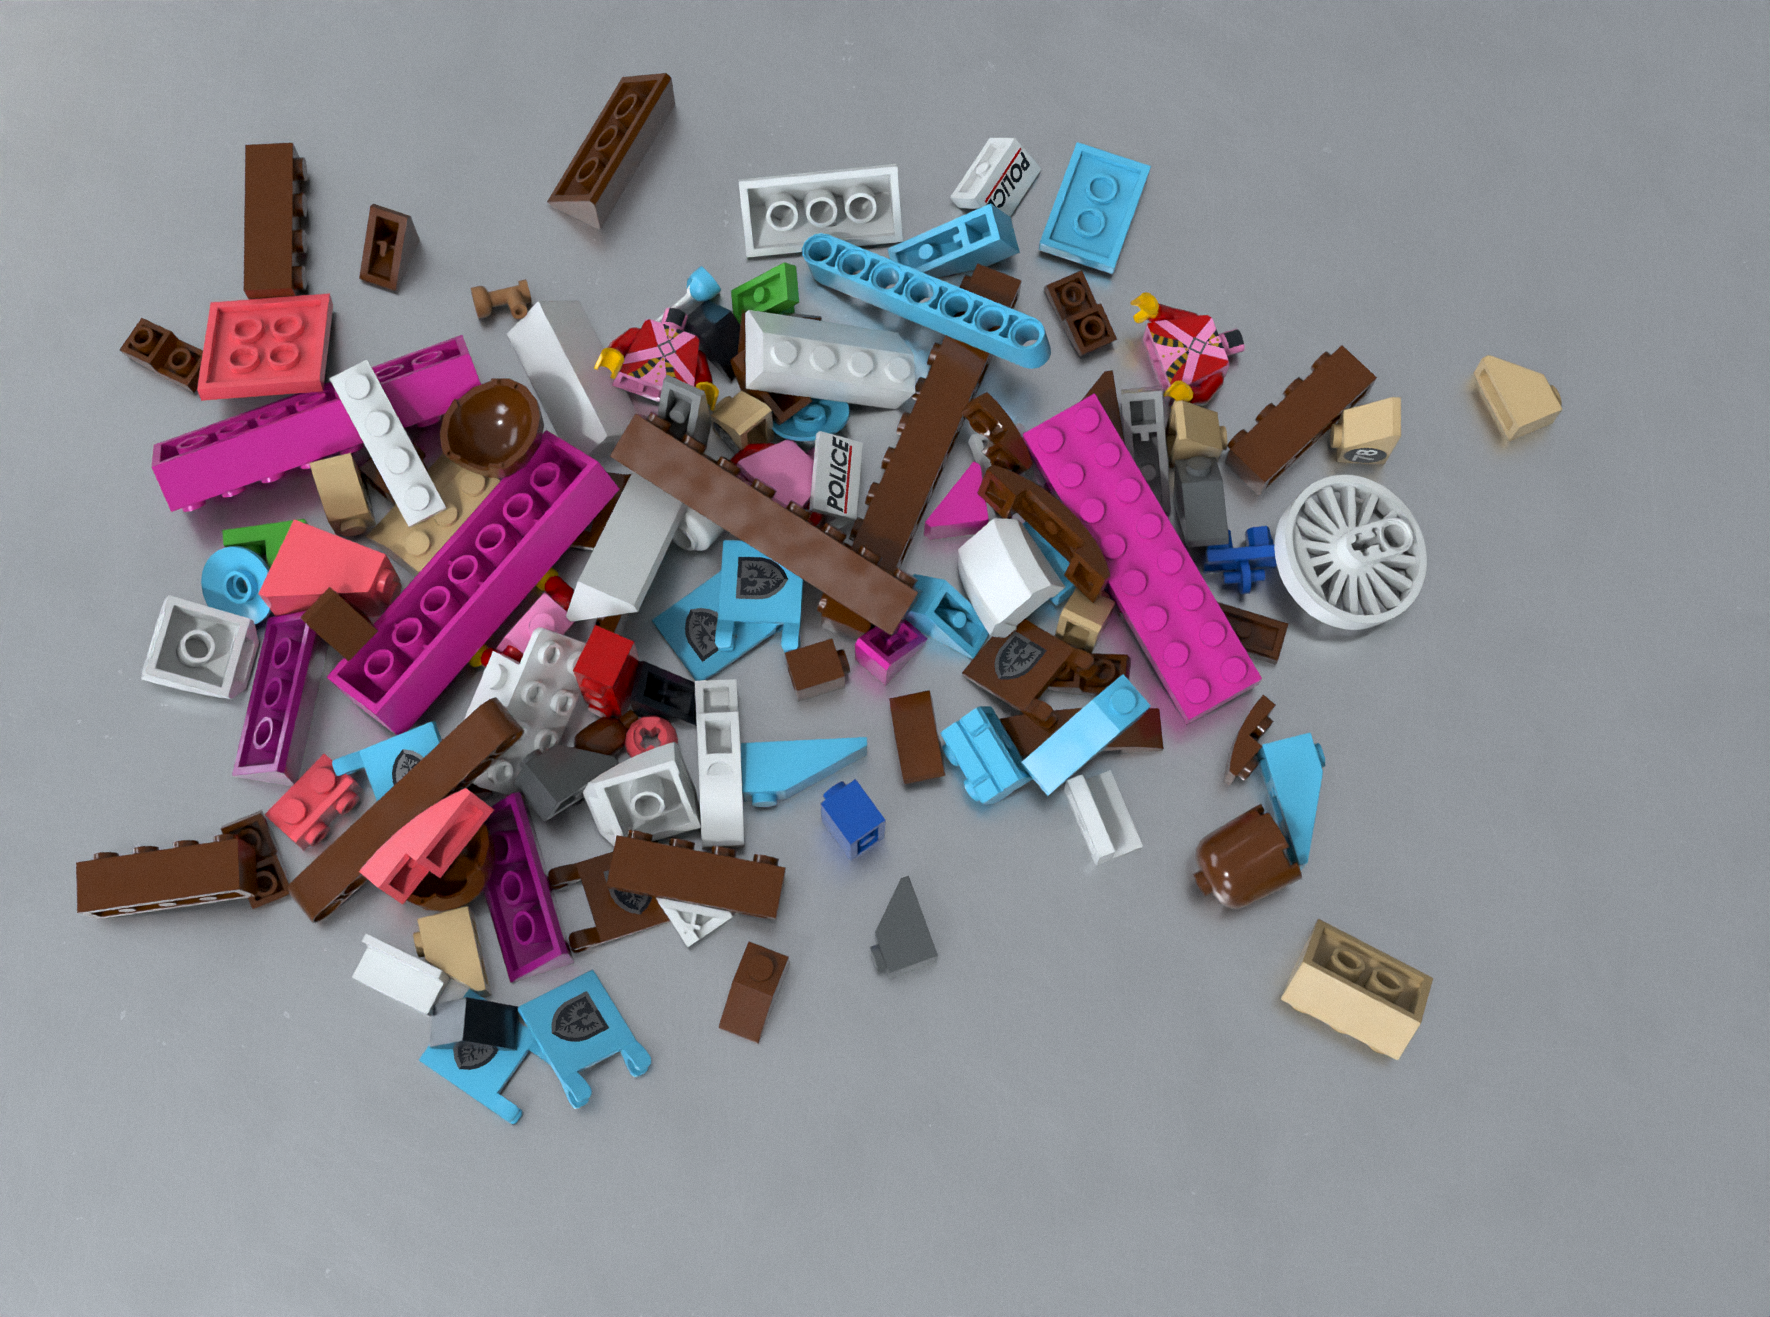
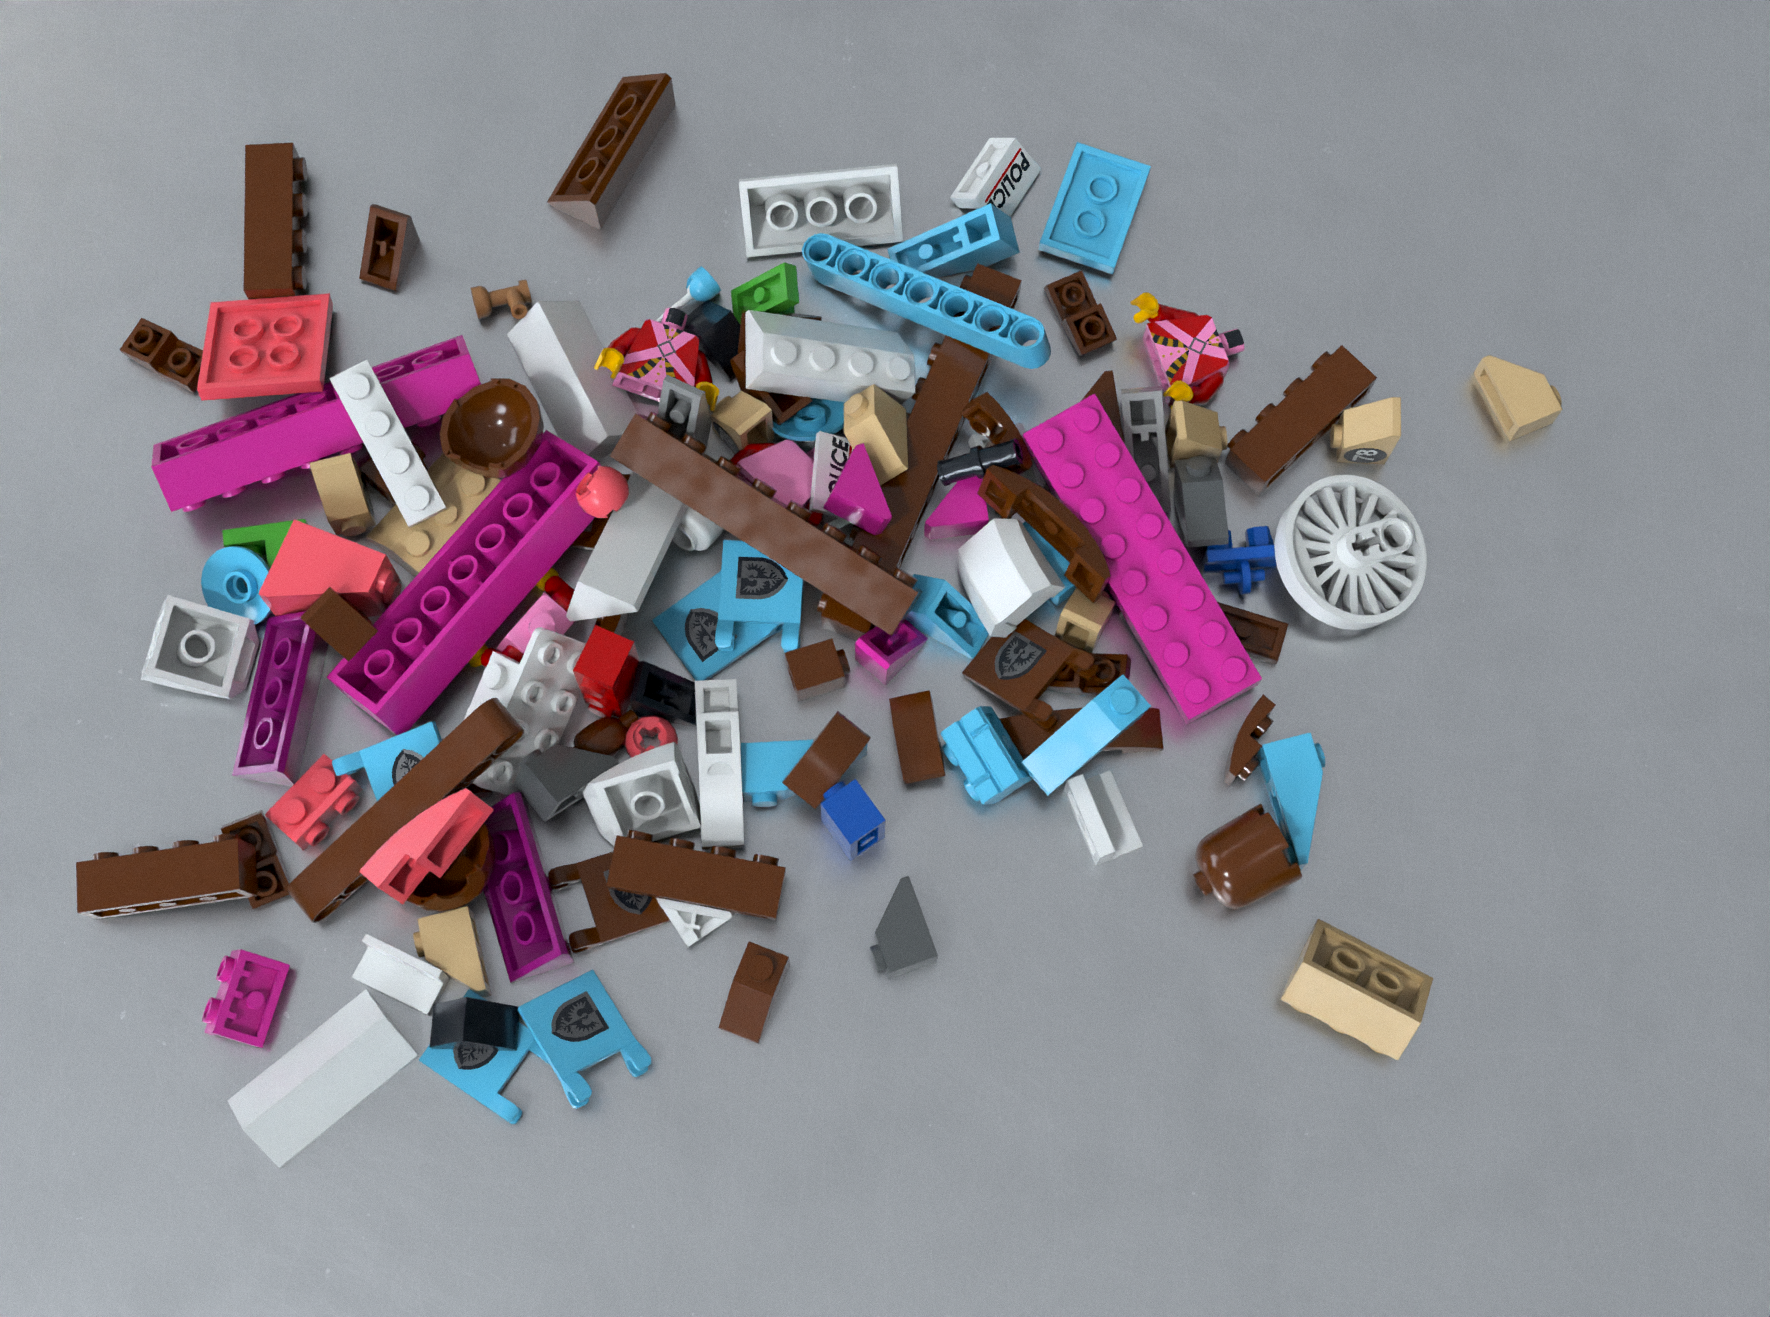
(245, 997): none -> dark pink bracket
(322, 1079): none -> white slope
(602, 492): none -> coral piece
(826, 759): none -> reddish brown slope
(859, 495): none -> dark pink slope
(882, 427): none -> tan slope
(978, 461): none -> black pin

